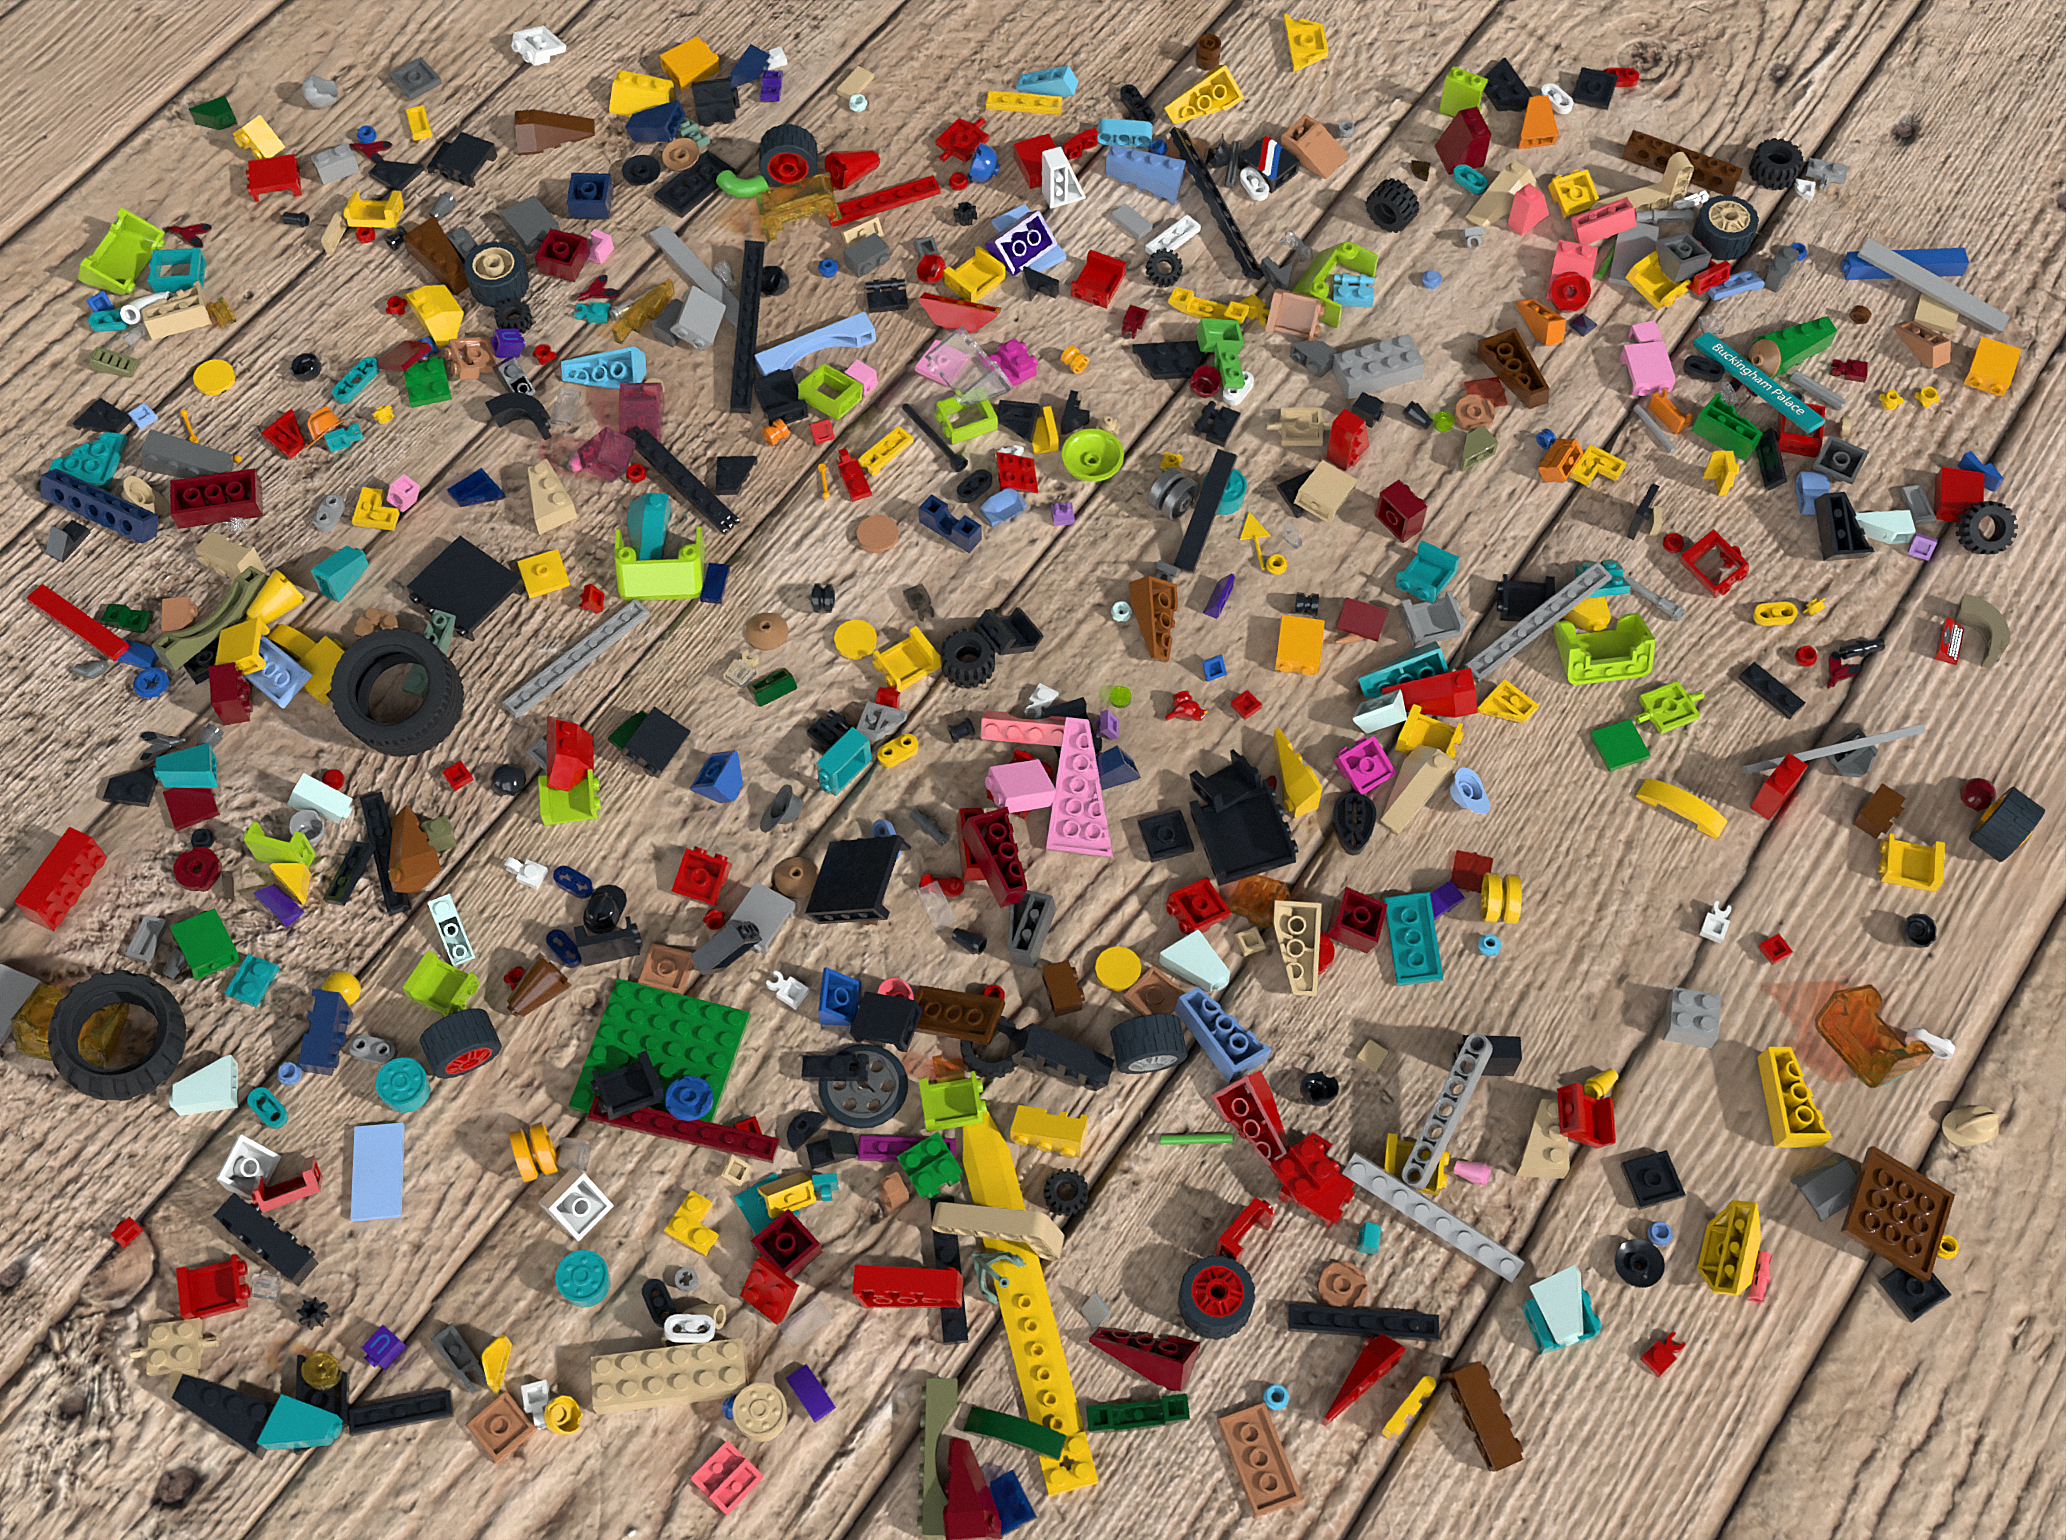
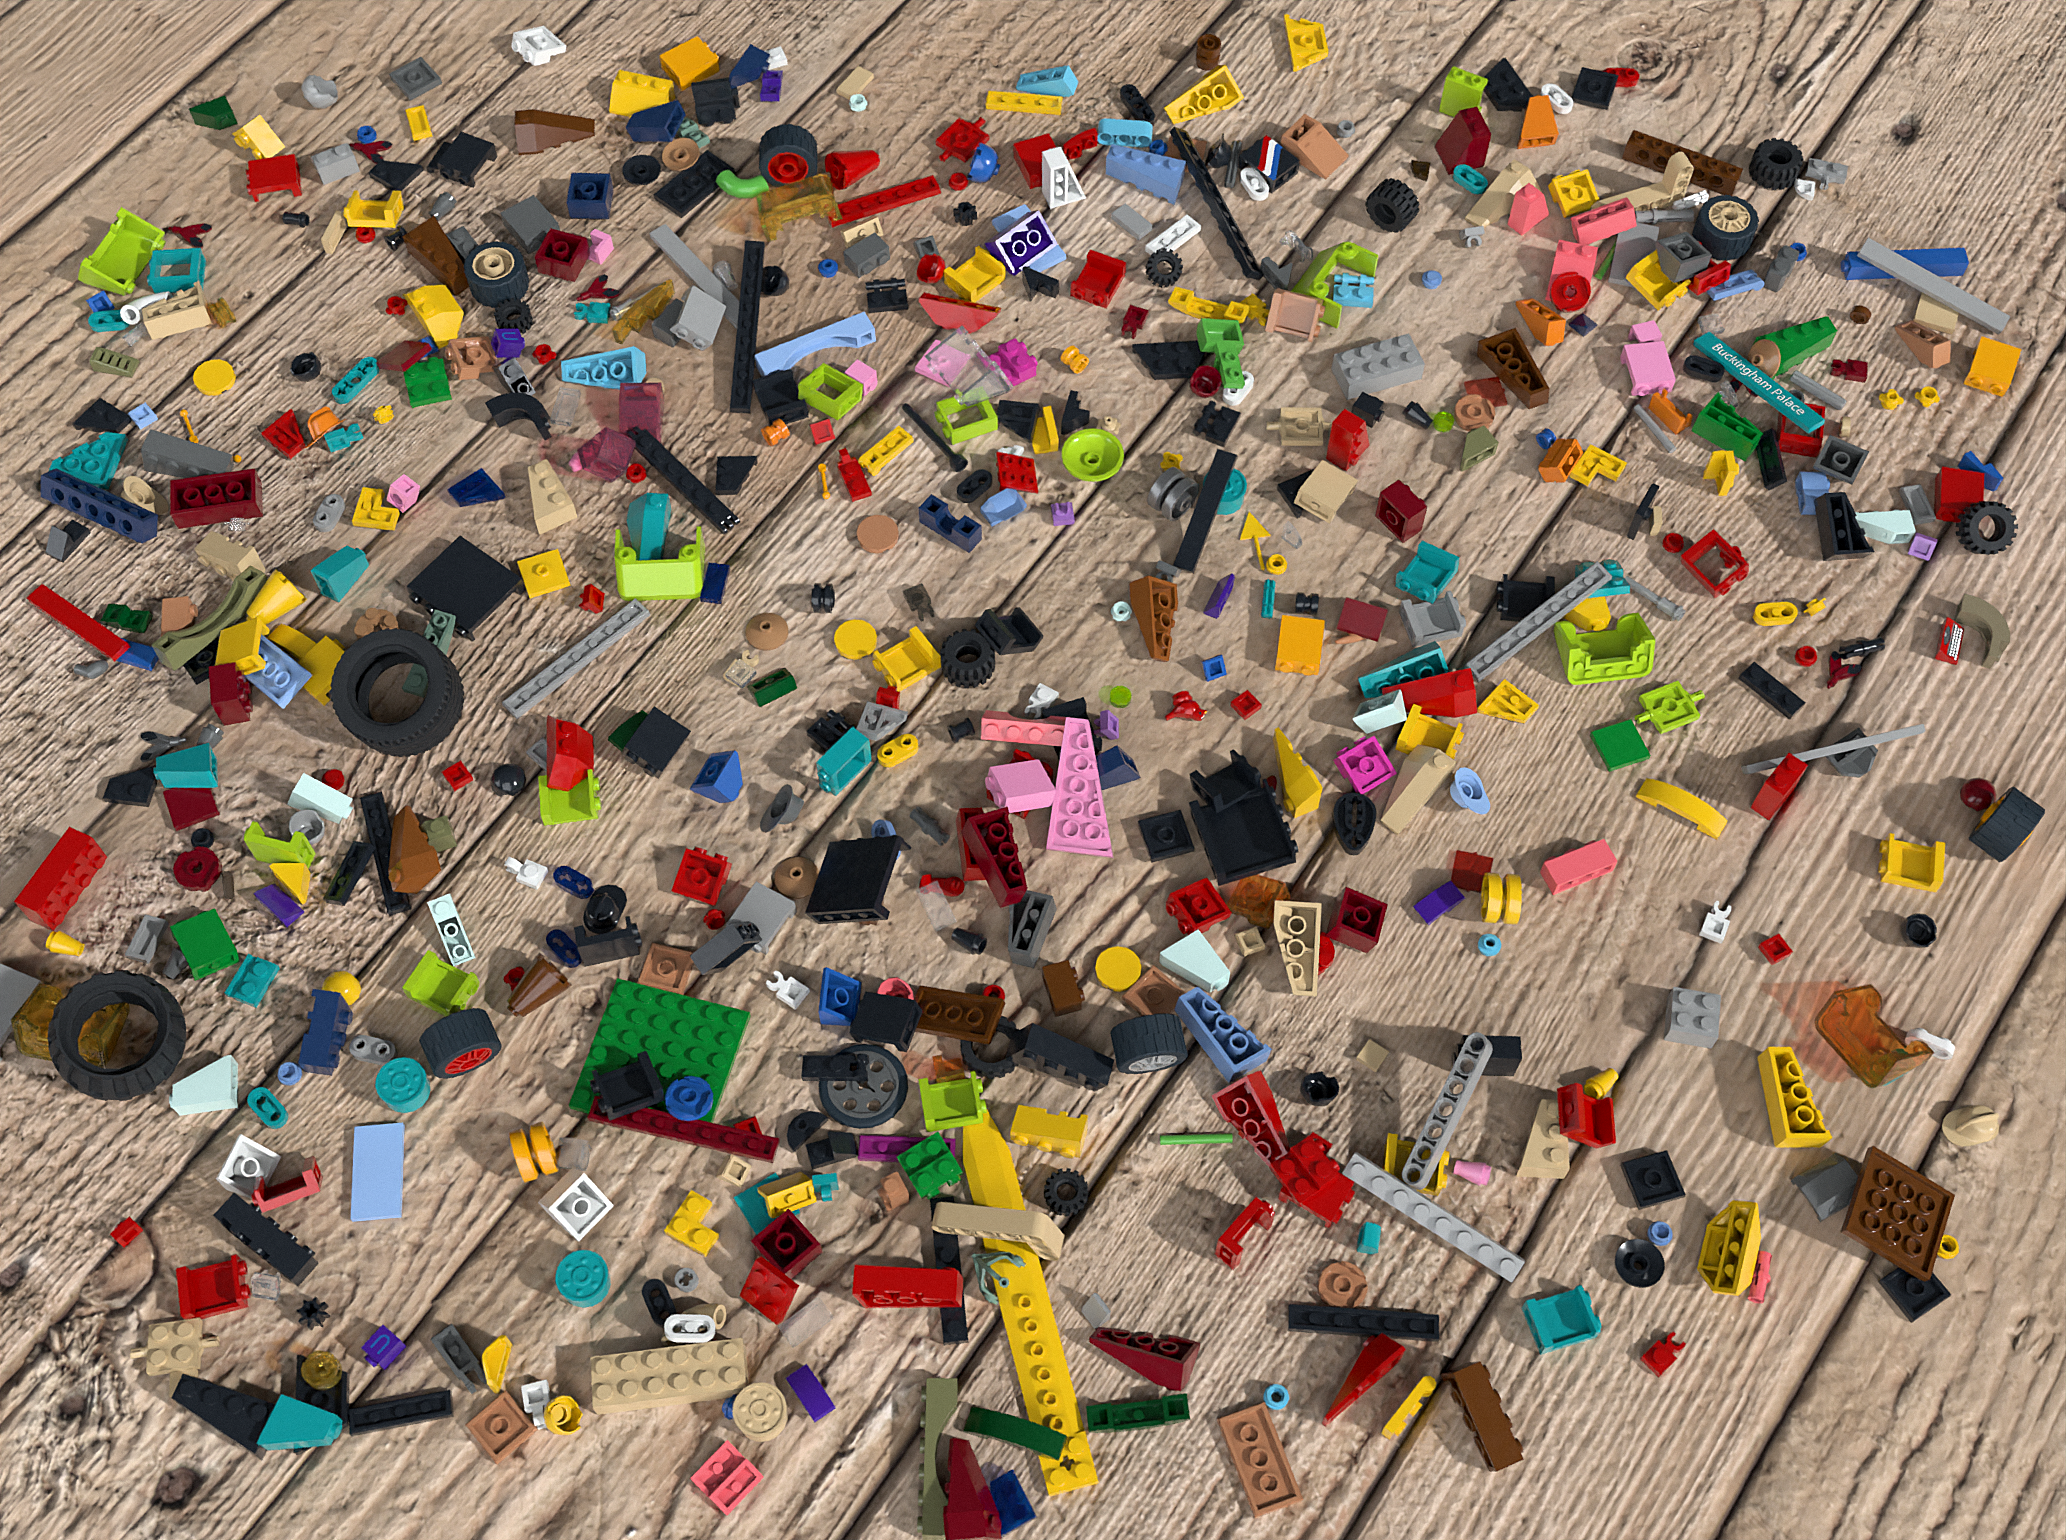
(64, 944): none -> yellow cone
(151, 675): blue gear -> none
(1210, 1315): wheel -> none
(1268, 599): none -> teal axle
(1314, 356): dark grey slope -> none
(1413, 939): teal tile -> none
(1561, 1304): light aqua slope -> none
(1578, 866): none -> coral brick
(1879, 811): reddish brown brick -> none

